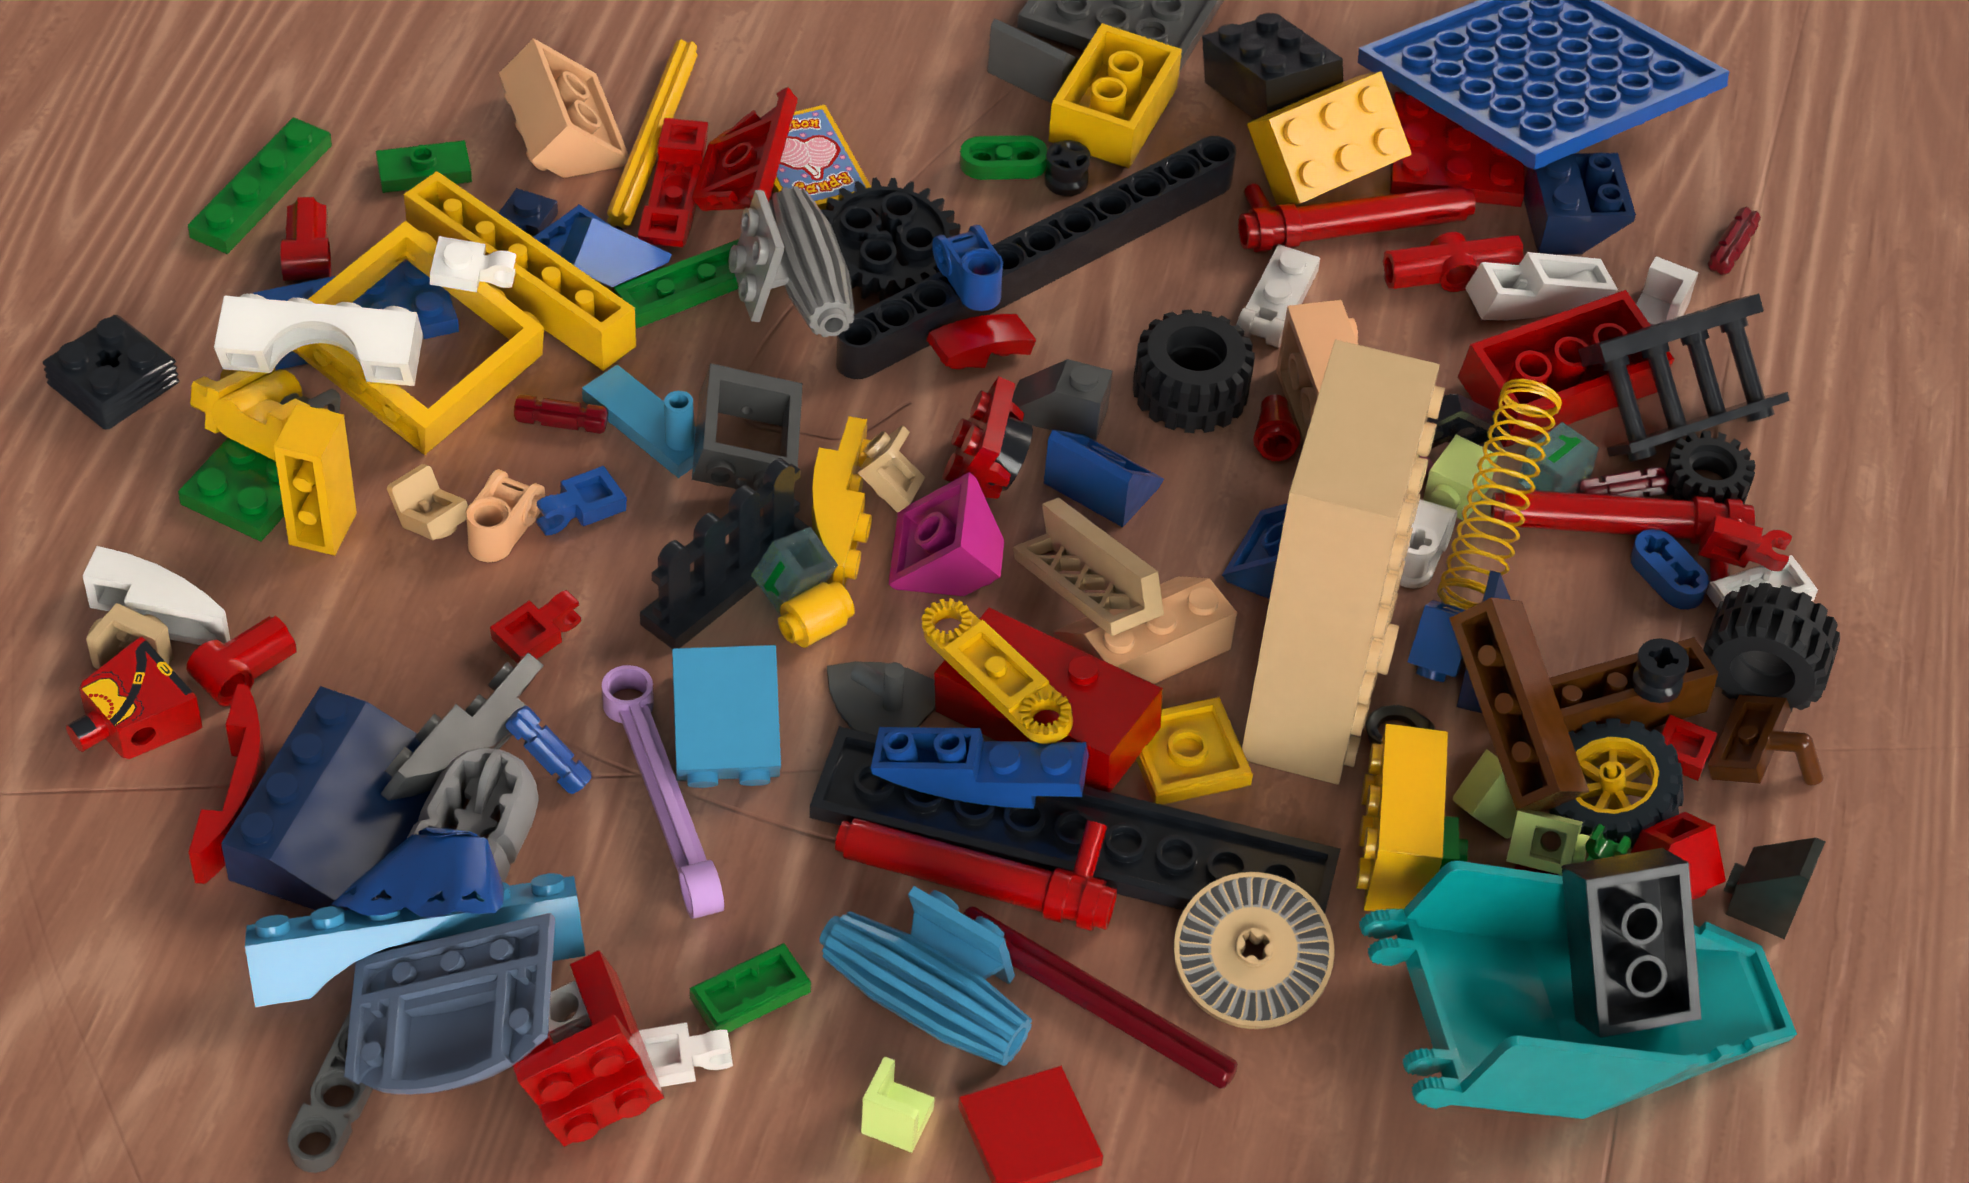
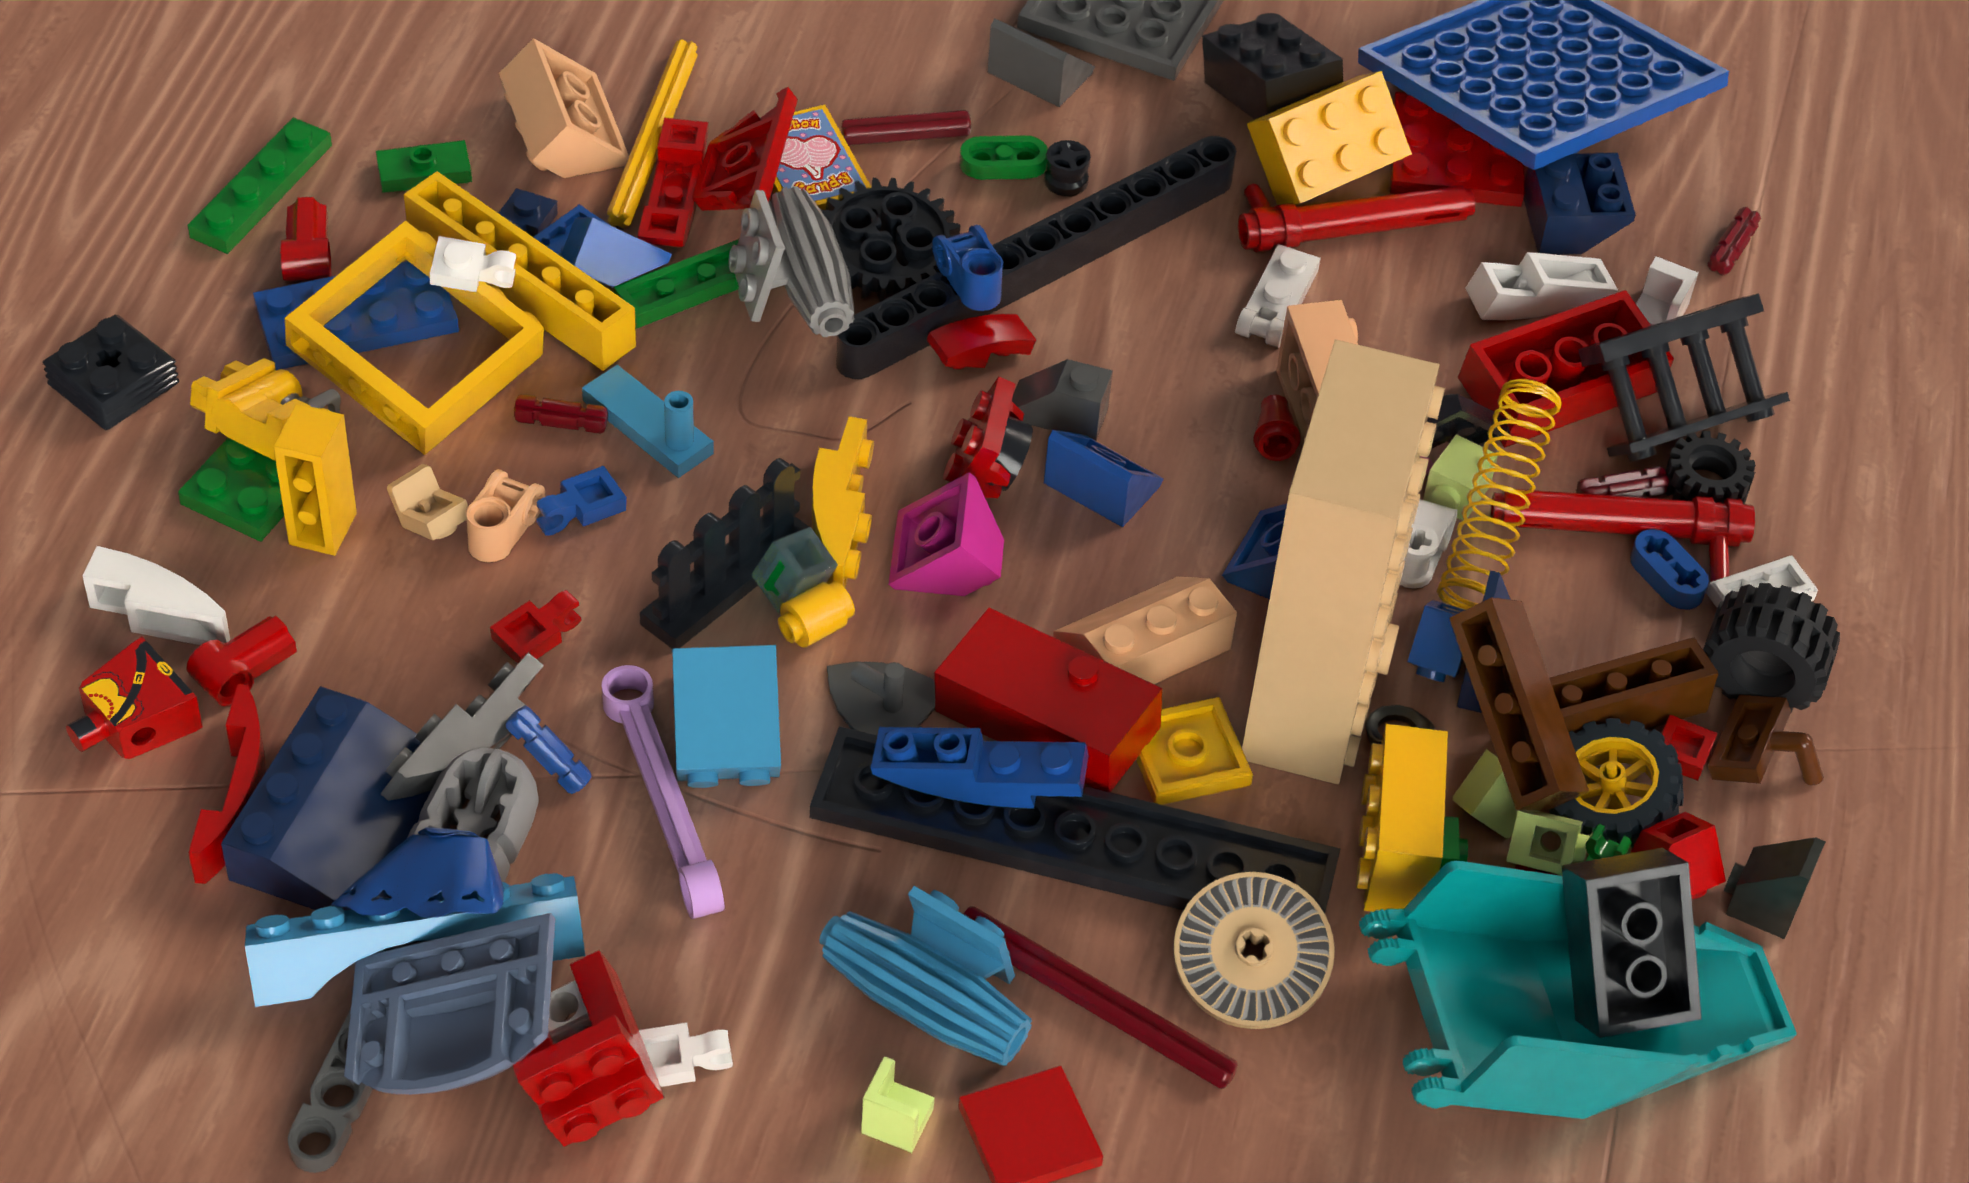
(121, 628): tan bracket -> none
(261, 331): white arch -> none
(750, 989): green plate -> none
(752, 398): dark grey window -> none
(890, 471): tan bracket -> none
(906, 127): none -> dark red axle
(997, 671): yellow plate -> none
(1055, 894): red cylinder -> none
(1103, 566): tan fence -> none
(1115, 94): yellow brick -> none
(1193, 371): black tyre -> none
(1448, 260): red piece -> none
(1566, 461): clear light blue brick -> none
(1660, 670): black wheel -> none
(1738, 543): red plate -> none

